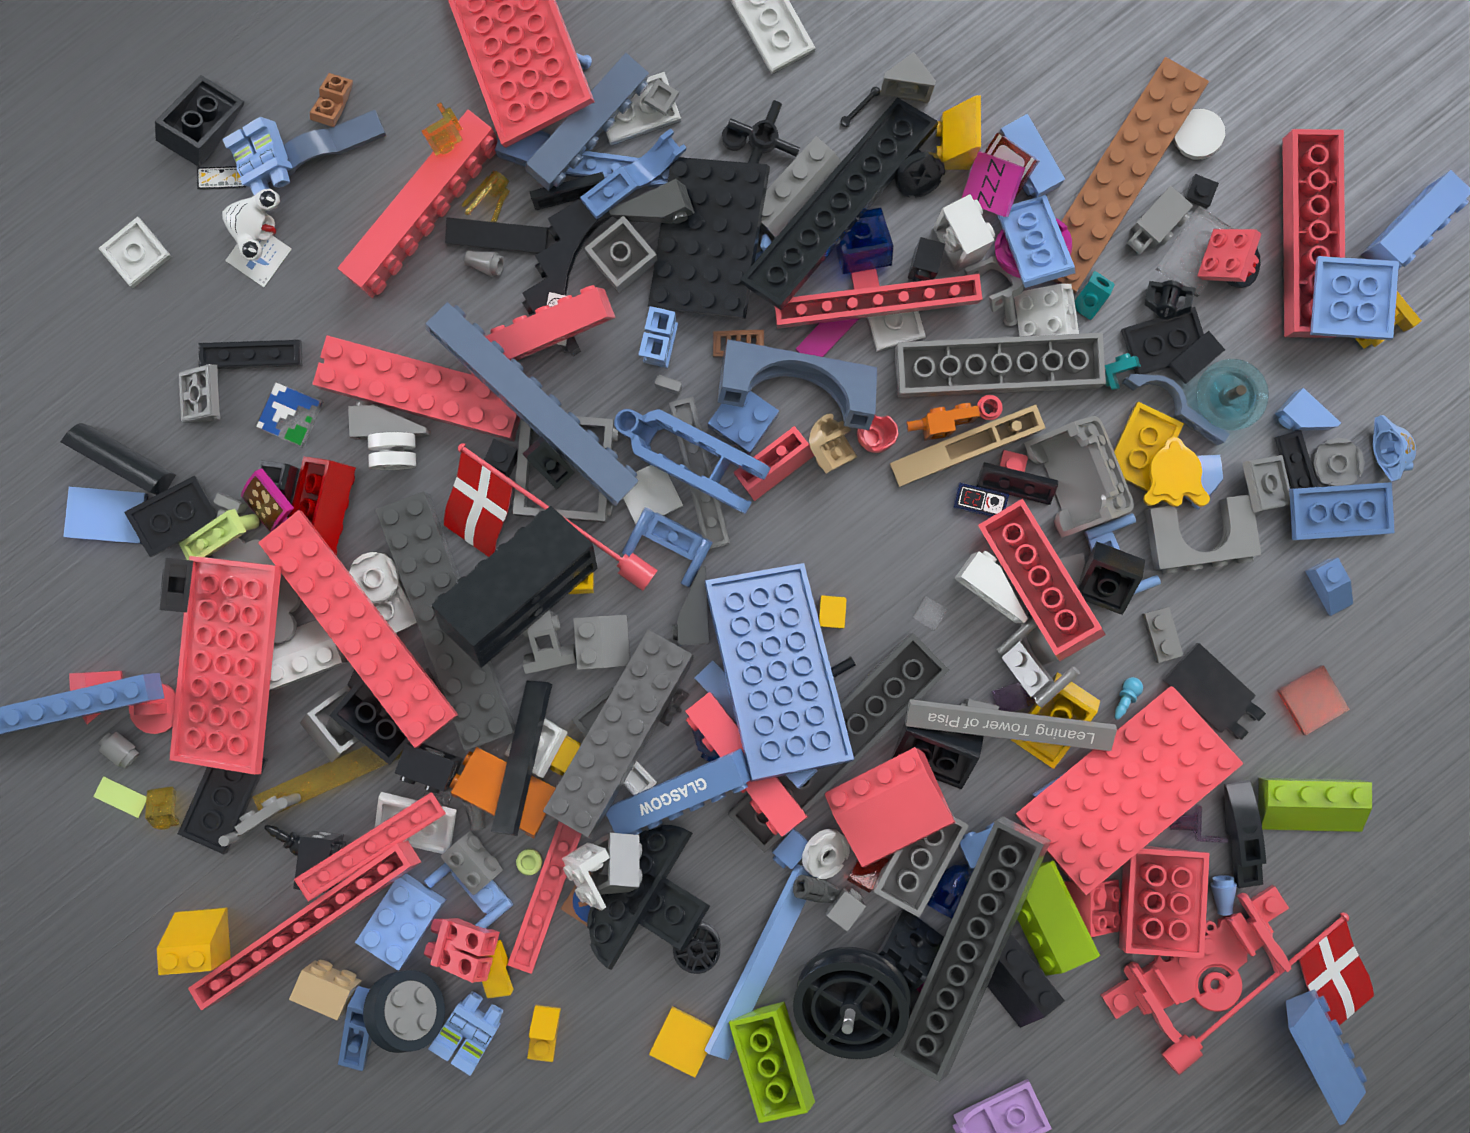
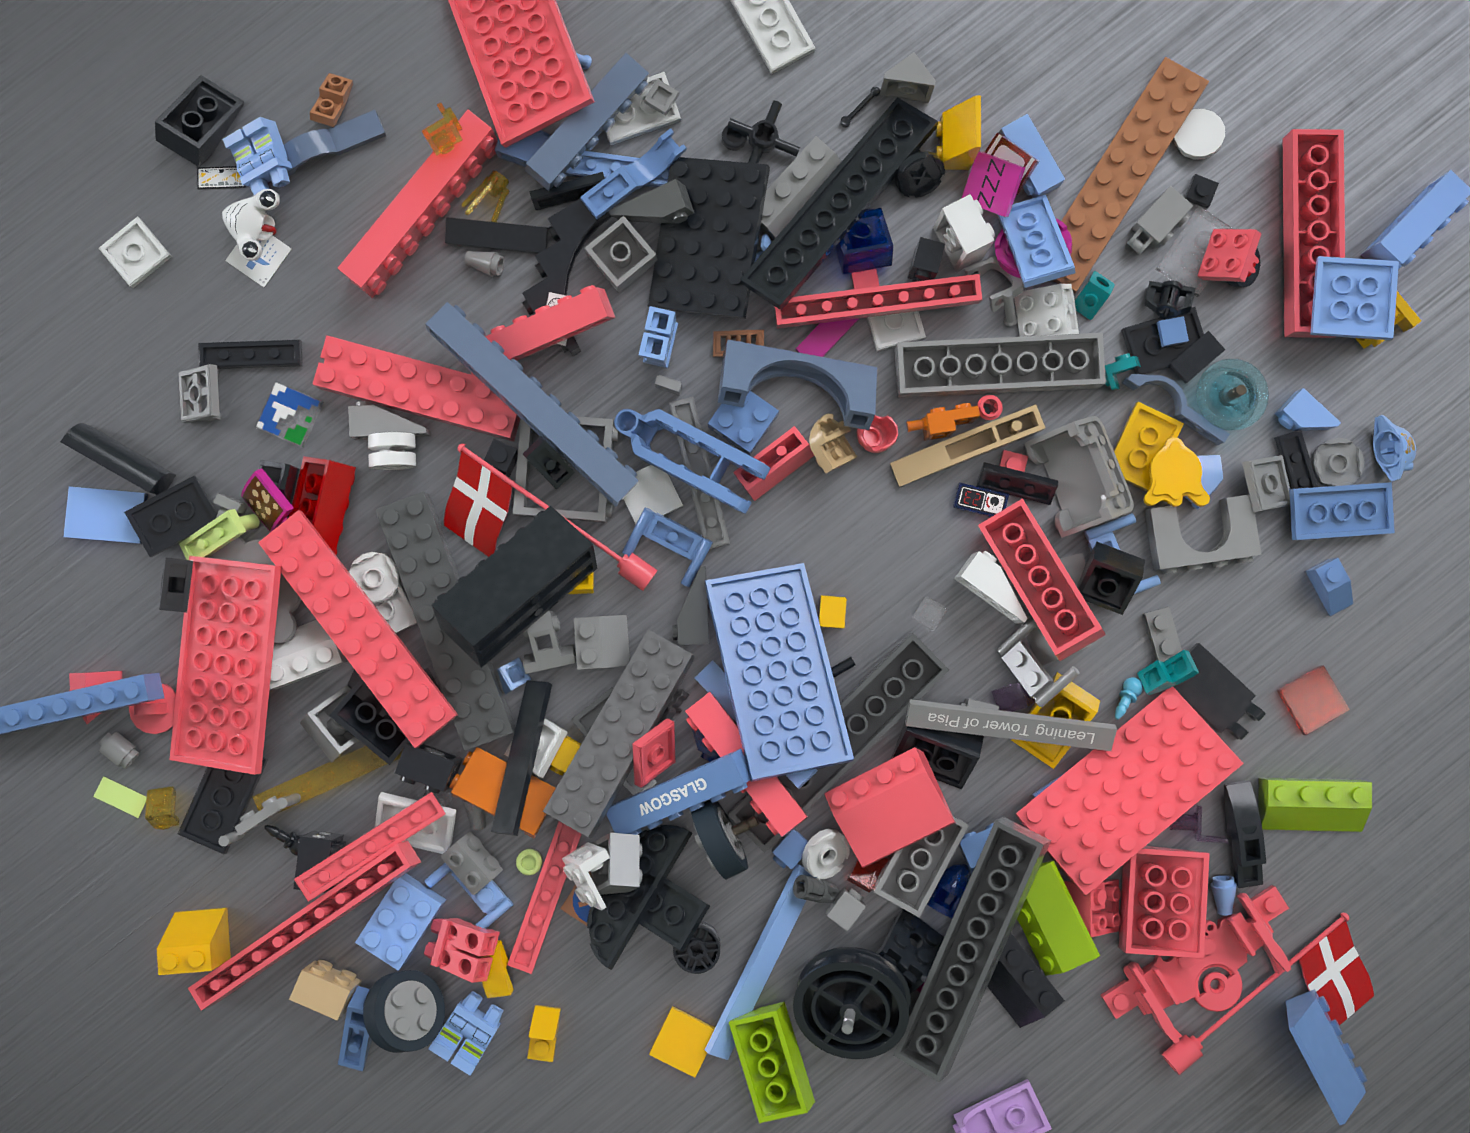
(512, 675): none -> light blue slope
(654, 753): none -> coral tile
(721, 838): none -> black wheel
(1167, 674): none -> teal slope
(1172, 331): none -> medium blue tile

